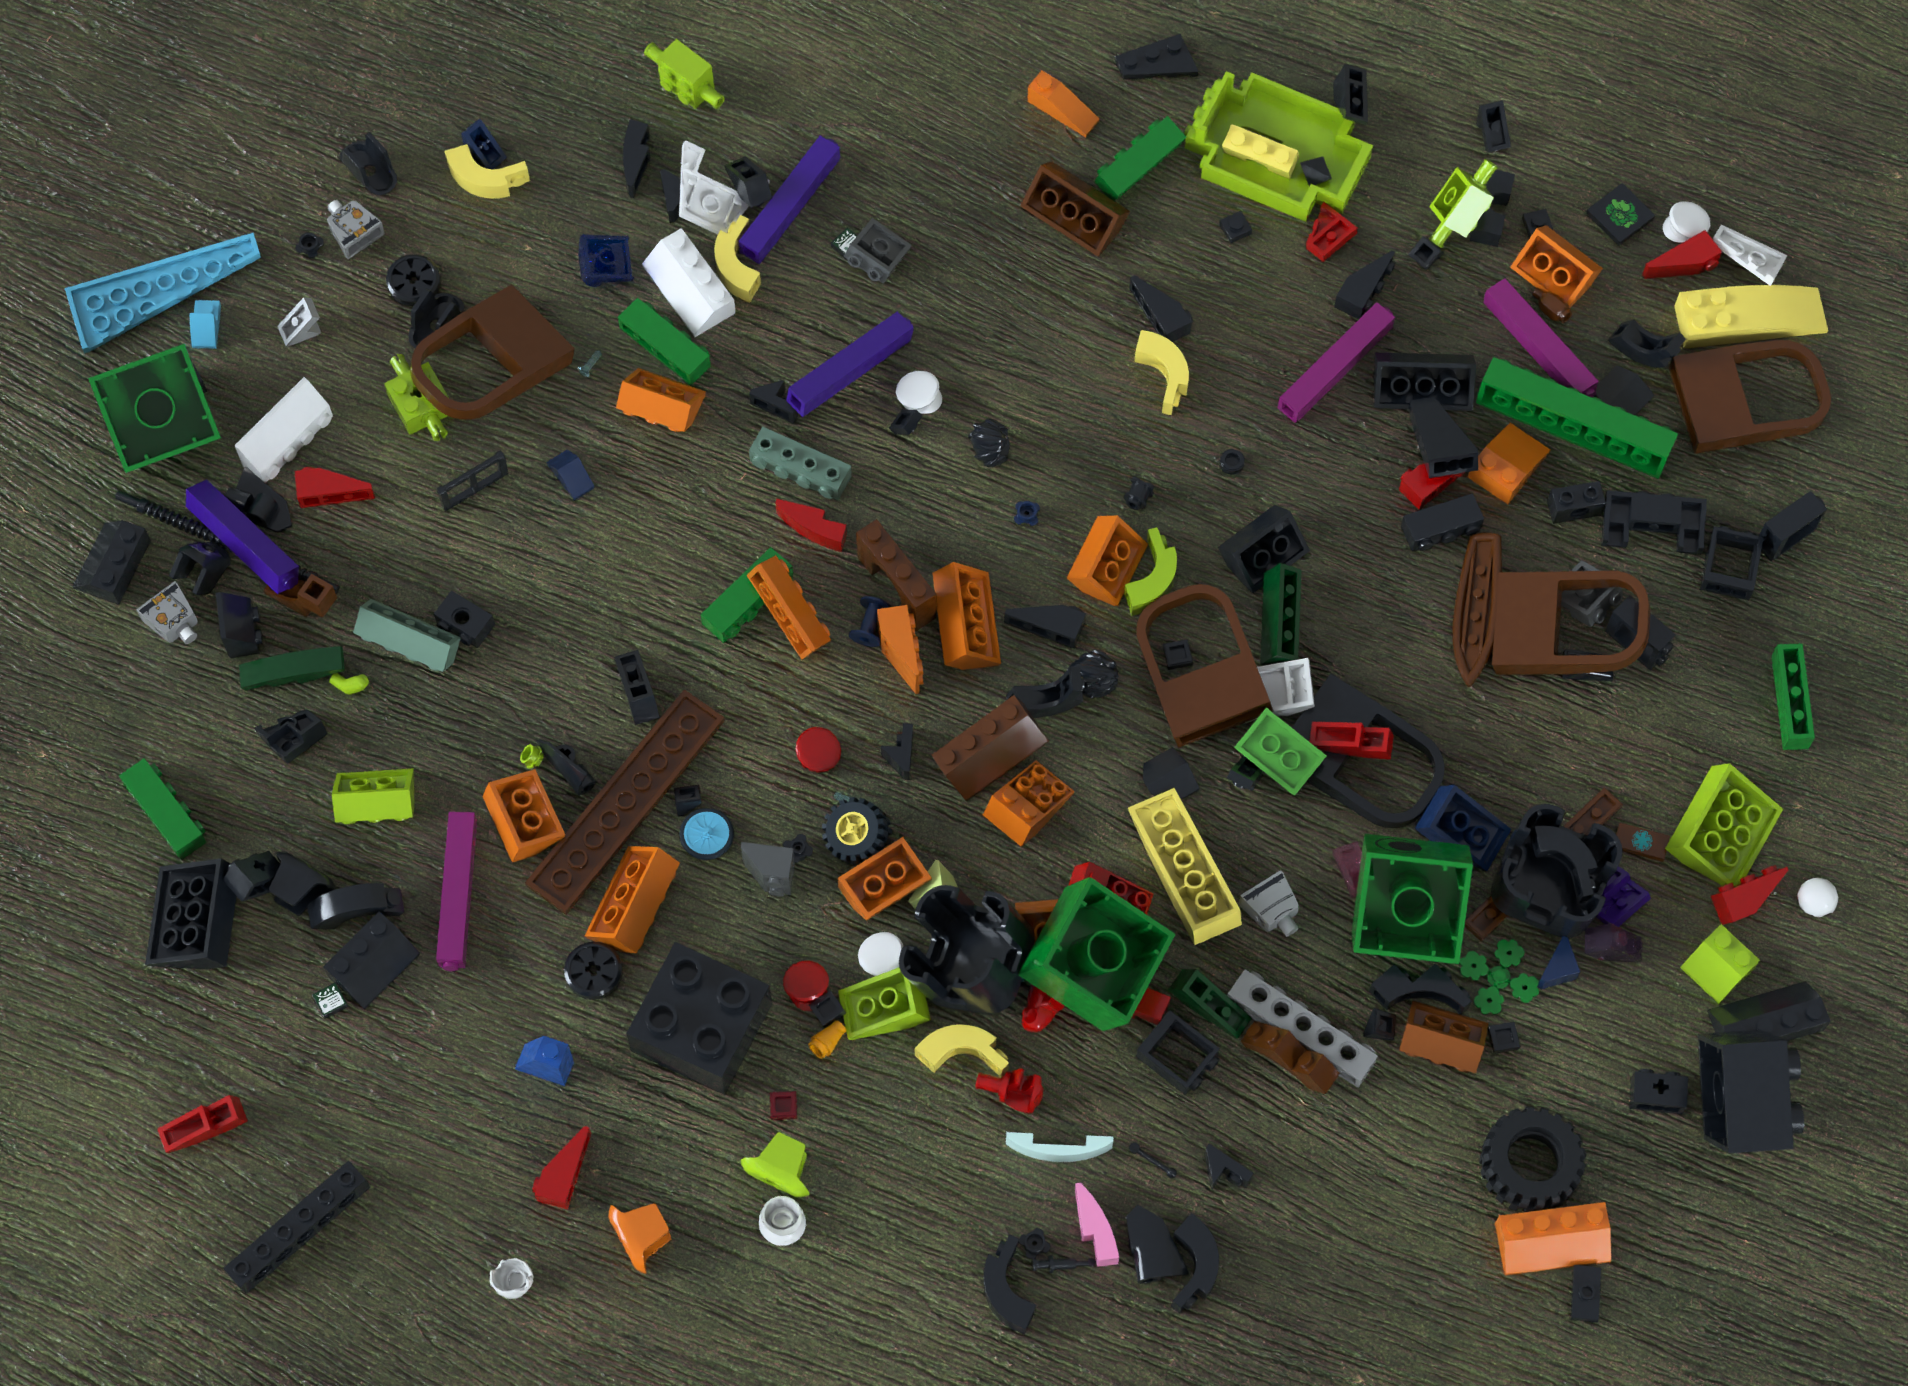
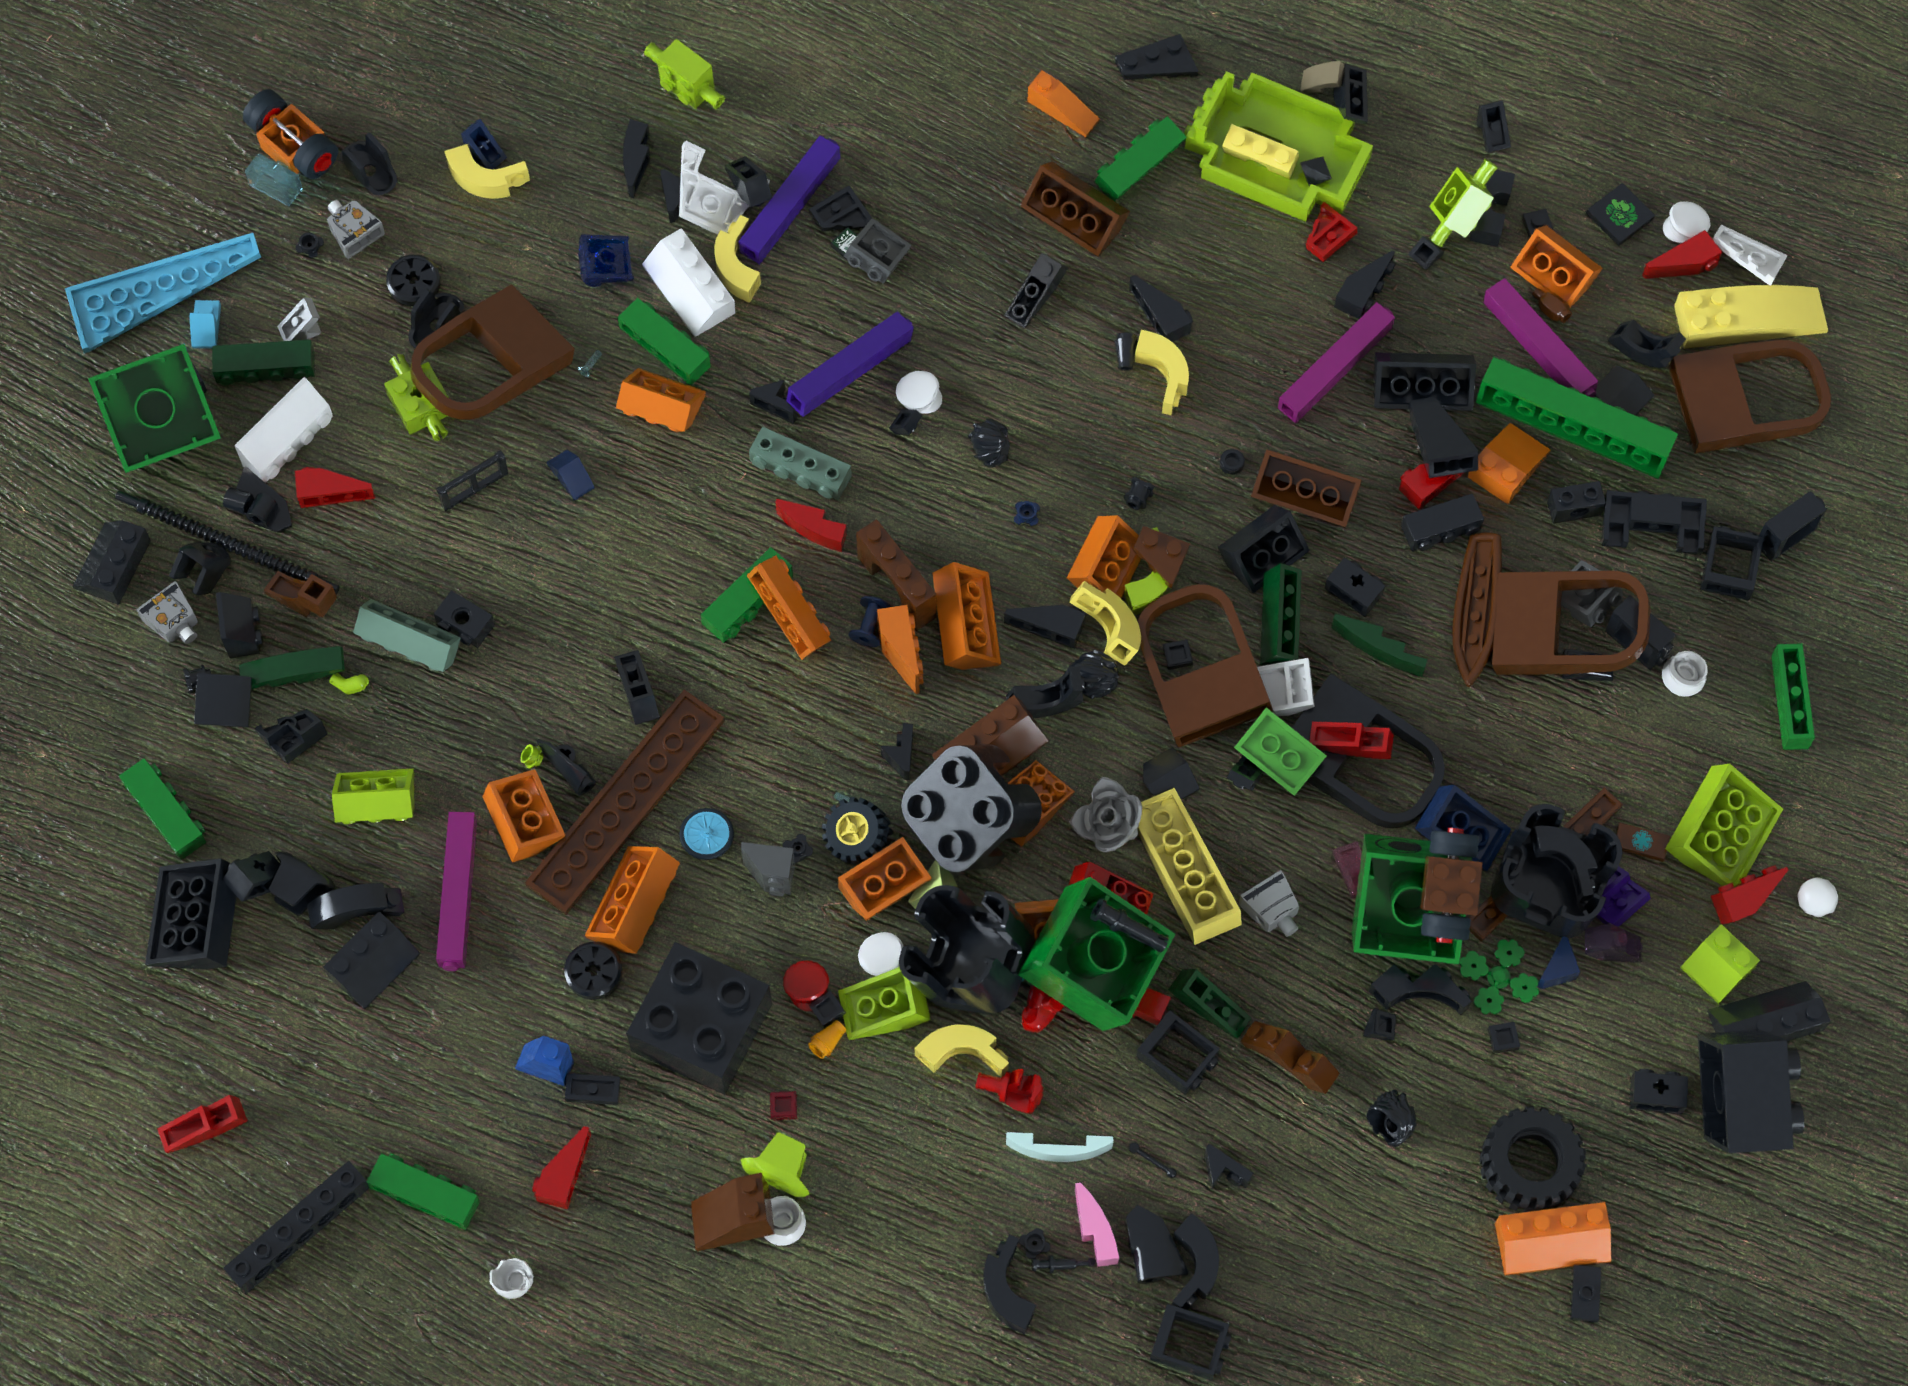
(191, 677): none -> black brick
(223, 700): none -> black slope
(242, 536): dark purple brick -> none
(263, 361): none -> dark green brick
(273, 179): none -> clear light blue brick
(289, 135): none -> brick
(330, 1000): tile -> none
(423, 1191): none -> green brick
(592, 1089): none -> black plate
(641, 1232): orange piece -> none
(687, 798): black slope -> none
(733, 1213): none -> reddish brown slope
(818, 749): red piece -> none
(840, 212): none -> black wing
(968, 809): none -> piece
(1036, 289): none -> black slope
(1093, 819): none -> light grey brick
(1115, 618): none -> light yellow arch
(1119, 921): none -> black pin
(1125, 350): none -> black cone
(1161, 553): none -> reddish brown wing
(1175, 1313): none -> black window
(1235, 227): black plate -> none
(1306, 488): none -> reddish brown slope
(1322, 76): none -> dark tan slope
(1343, 582): none -> black brick
(1351, 1070): light grey brick -> none
(1370, 640): none -> dark green slope
(1392, 1117): none -> black hair
(1444, 1037): dark orange slope -> none
(1450, 885): none -> brick
(1685, 673): none -> white piece

